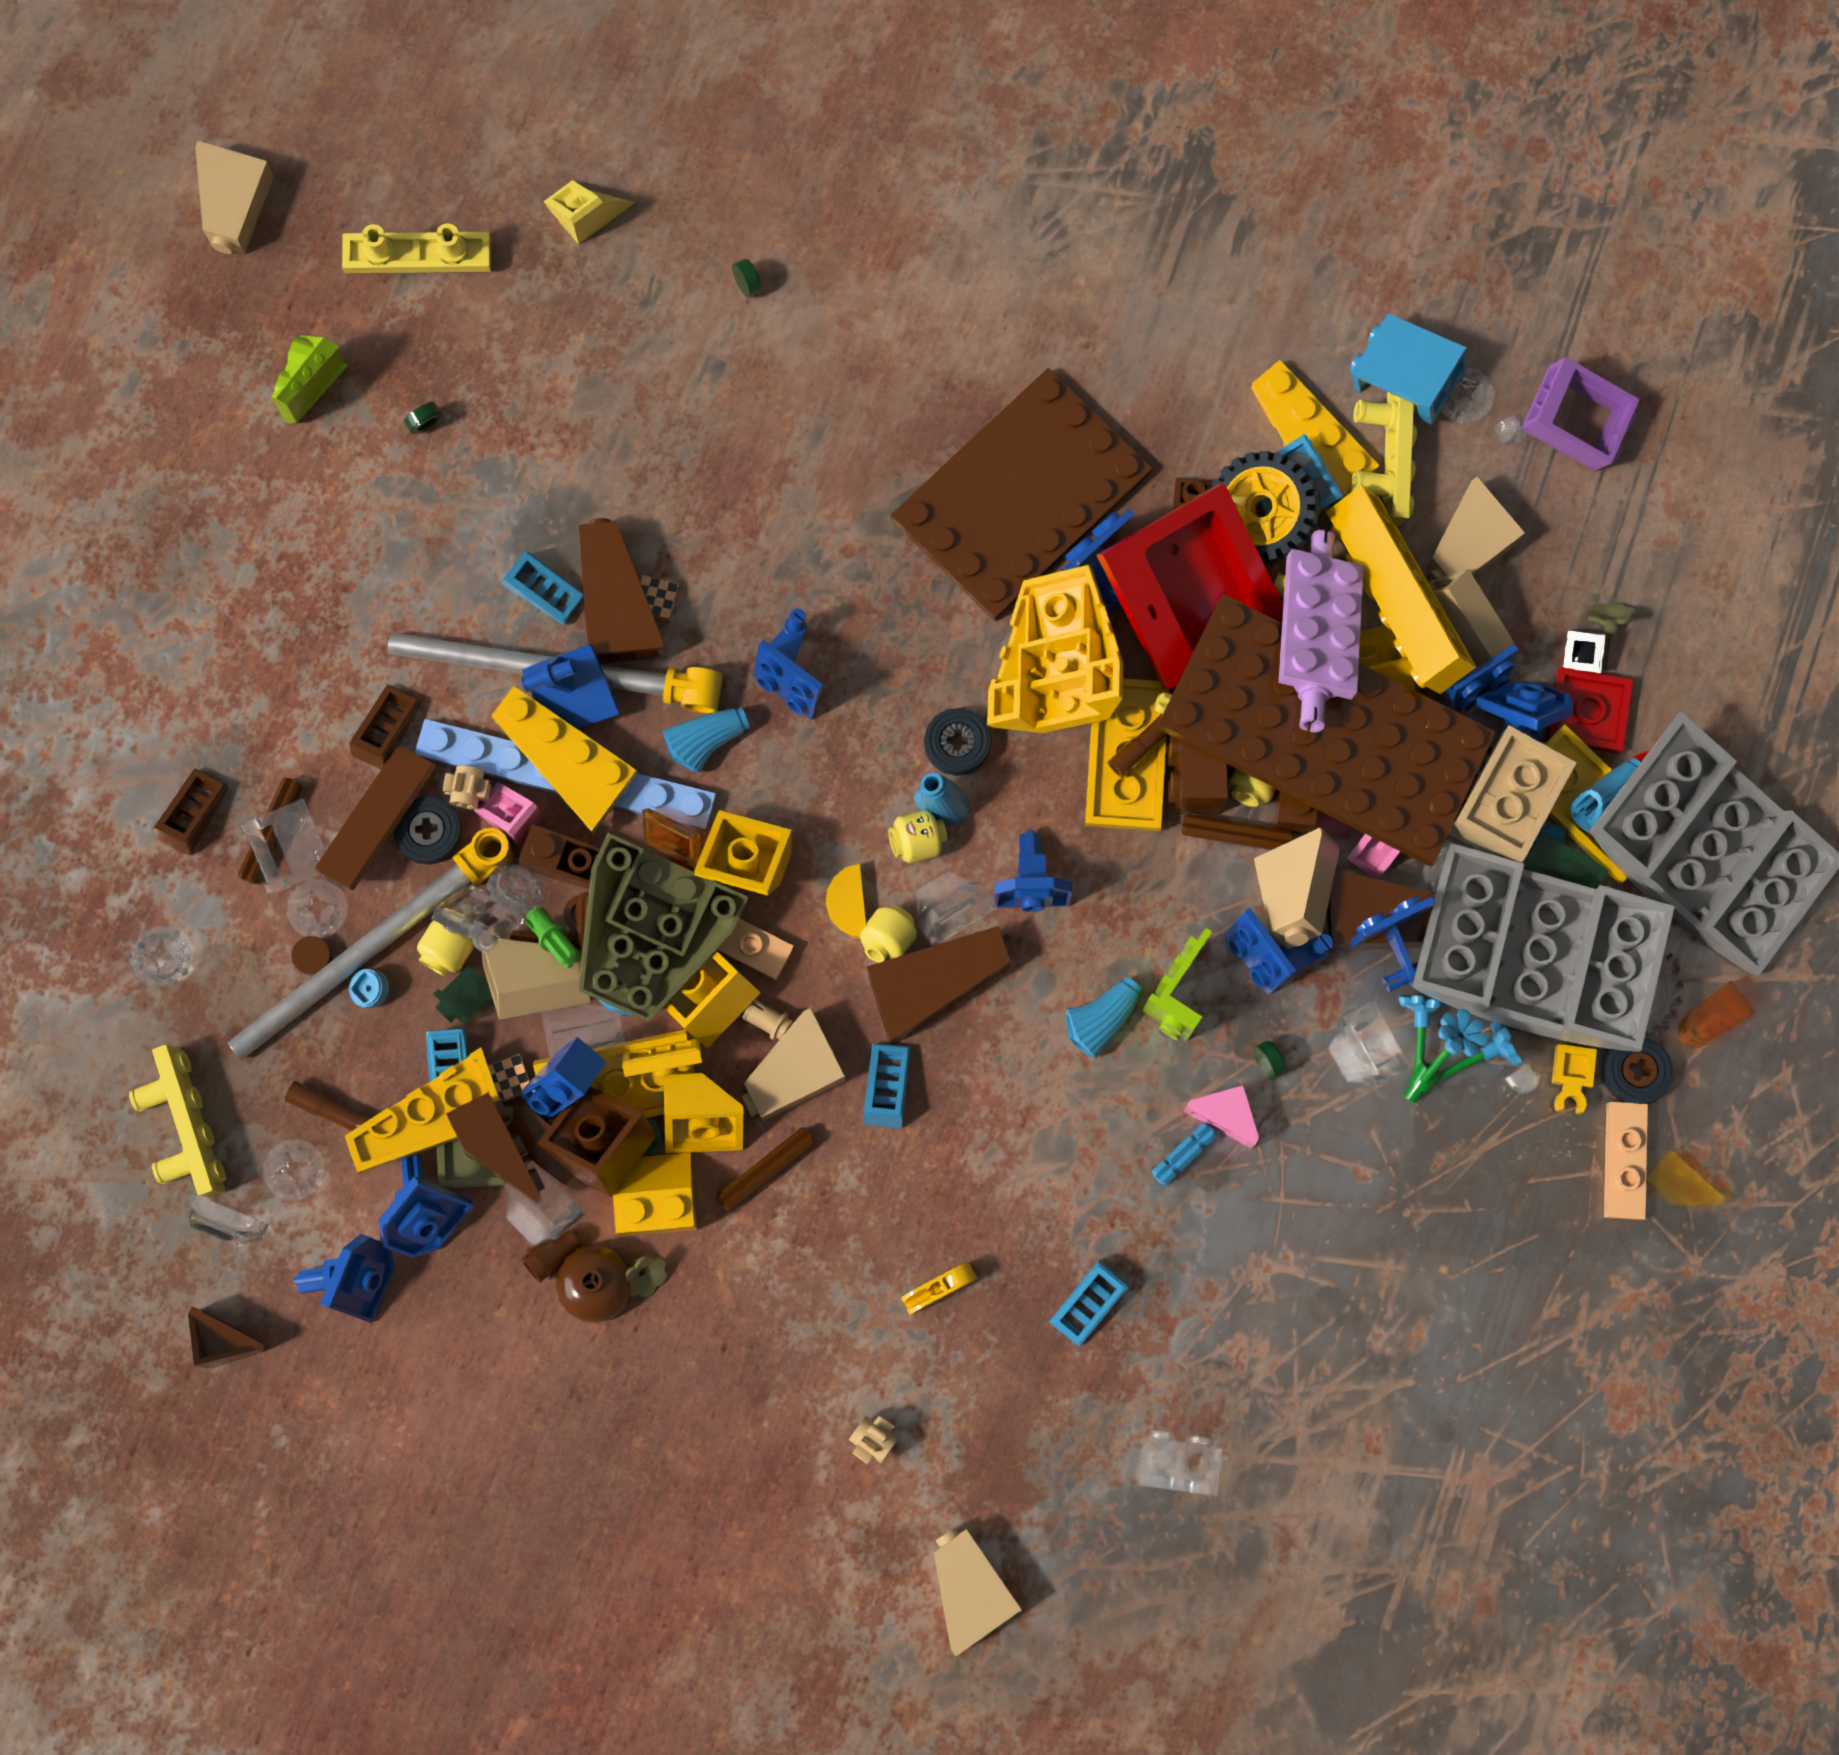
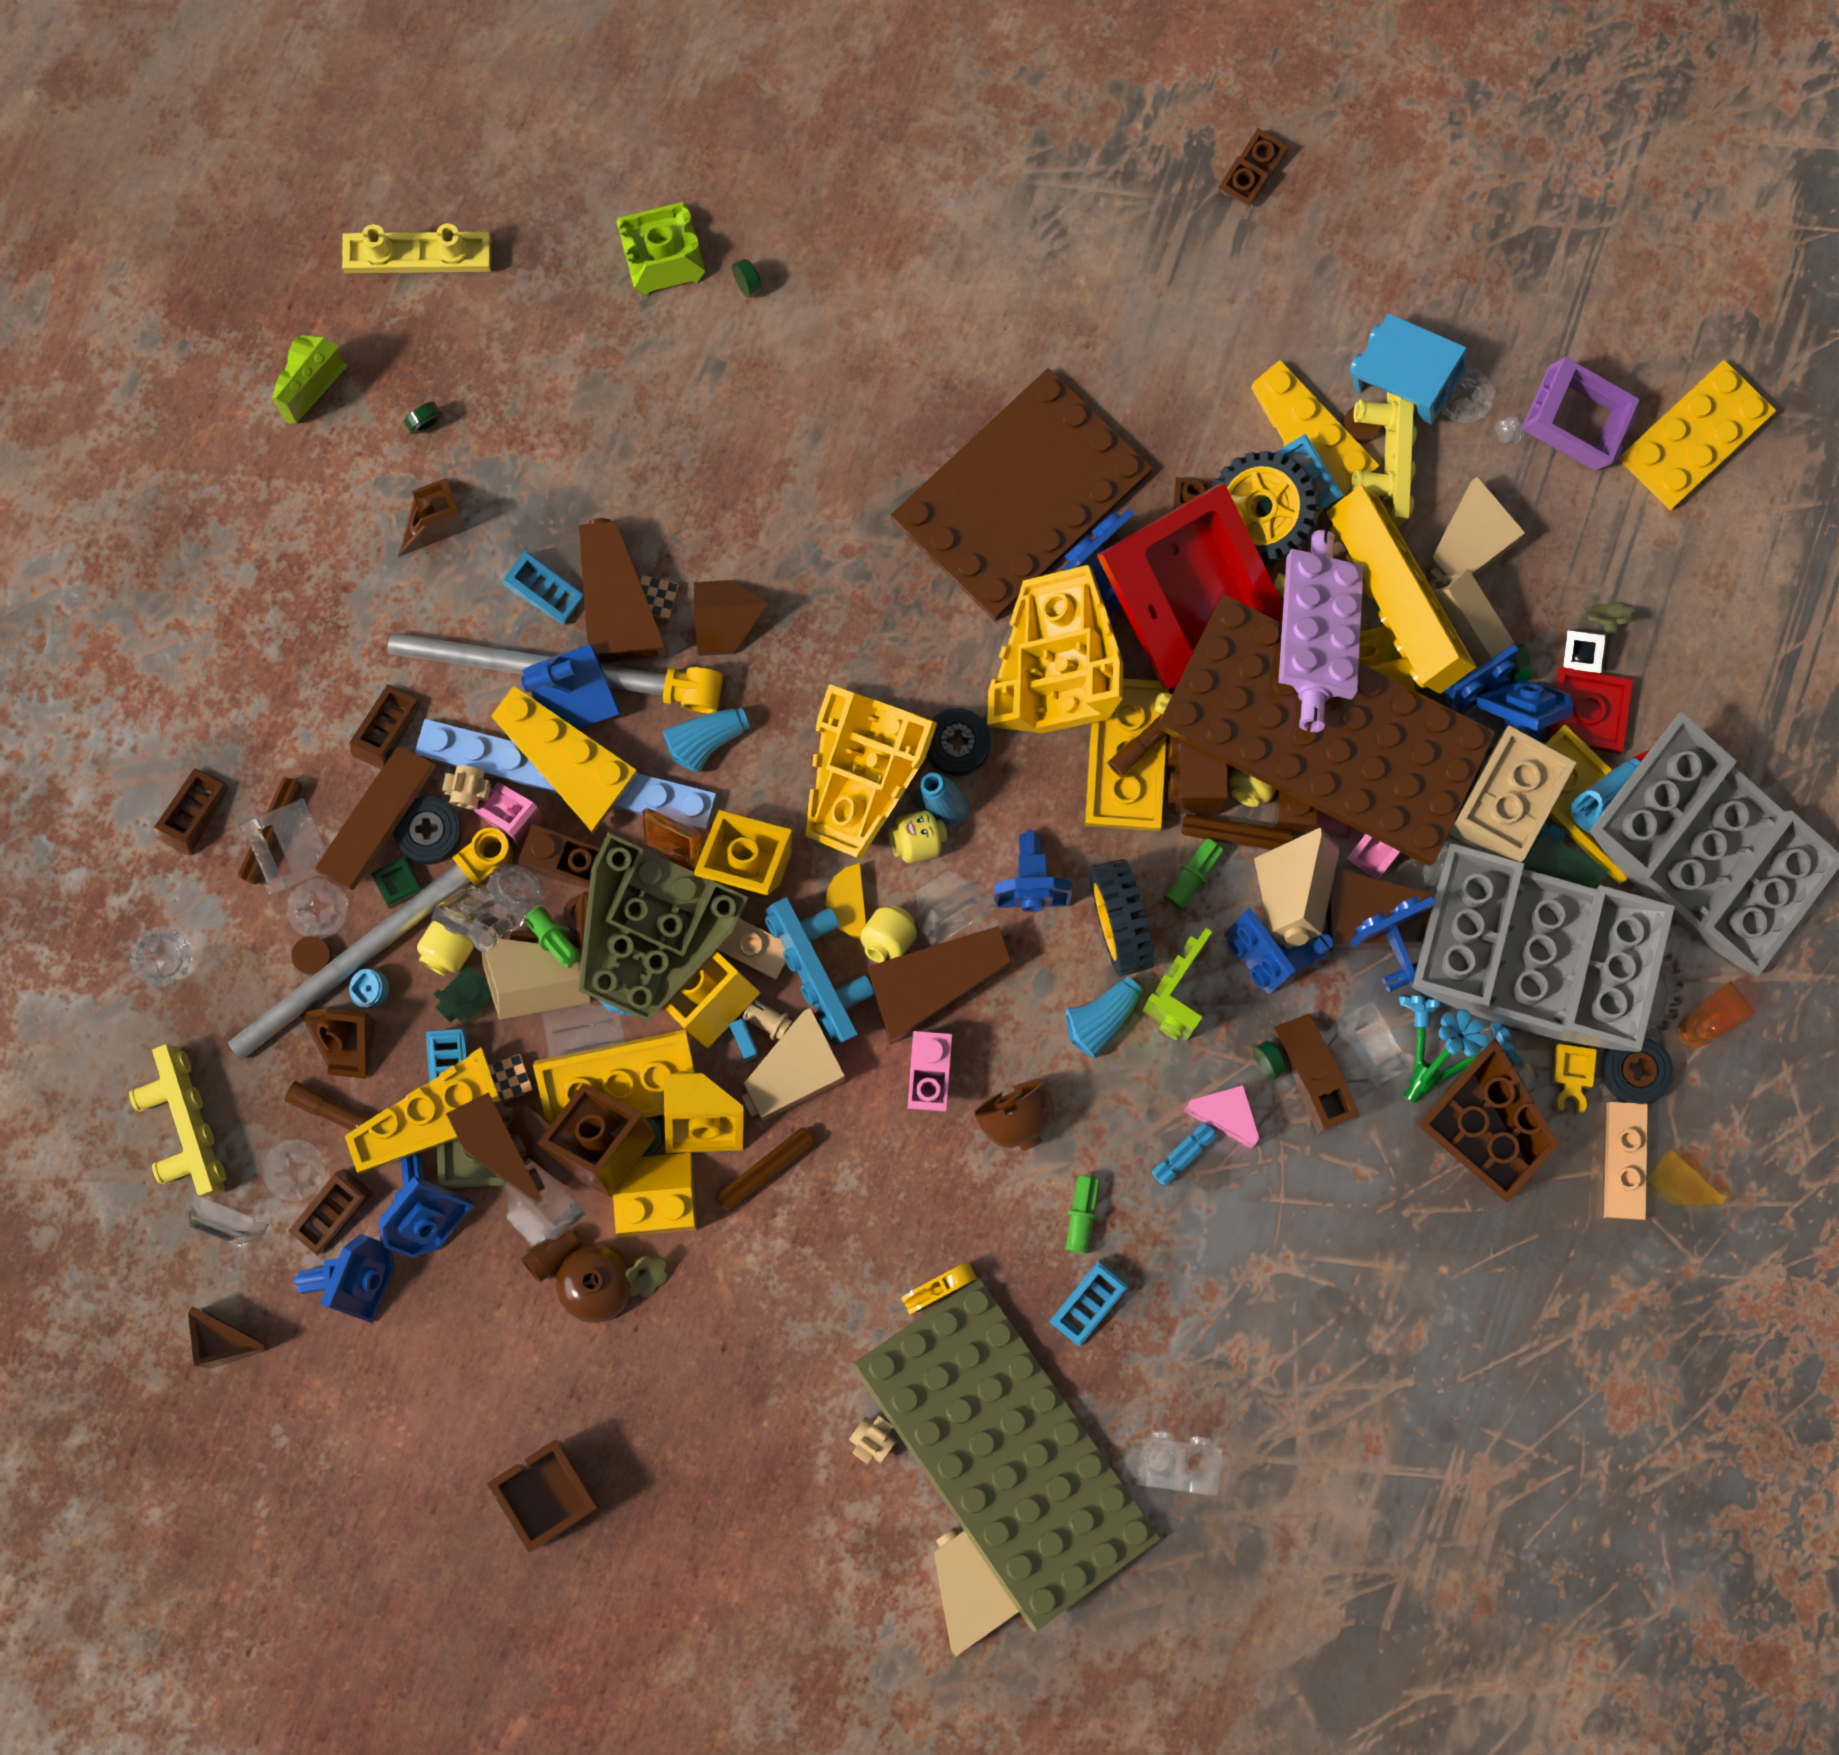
(230, 195): tan slope -> none
(342, 1039): none -> reddish brown slope
(352, 1186): none -> reddish brown slope
(397, 882): none -> dark green tile
(431, 517): none -> reddish brown slope
(545, 1497): none -> reddish brown piece
(563, 1079): blue slope -> none
(584, 210): light yellow slope -> none
(661, 247): none -> lime slope
(662, 1058): yellow plate -> none
(724, 616): none -> reddish brown slope
(744, 1040): none -> dark azure tile
(777, 670): blue plate -> none
(816, 986): none -> dark azure plate
(862, 767): none -> yellow wedge
(880, 1116): dark azure slope -> none
(929, 1071): none -> bright pink slope
(1006, 1454): none -> olive plate
(1018, 1116): none -> reddish brown cylinder
(1082, 1214): none -> bright green axle
(1122, 917): none -> black wheel
(1194, 874): none -> bright green axle
(1254, 167): none -> reddish brown slope
(1316, 1074): none -> reddish brown slope
(1359, 431): none -> reddish brown tile
(1491, 1123): none -> reddish brown wedge
(1522, 663): none -> dark green tile
(1697, 435): none -> yellow plate

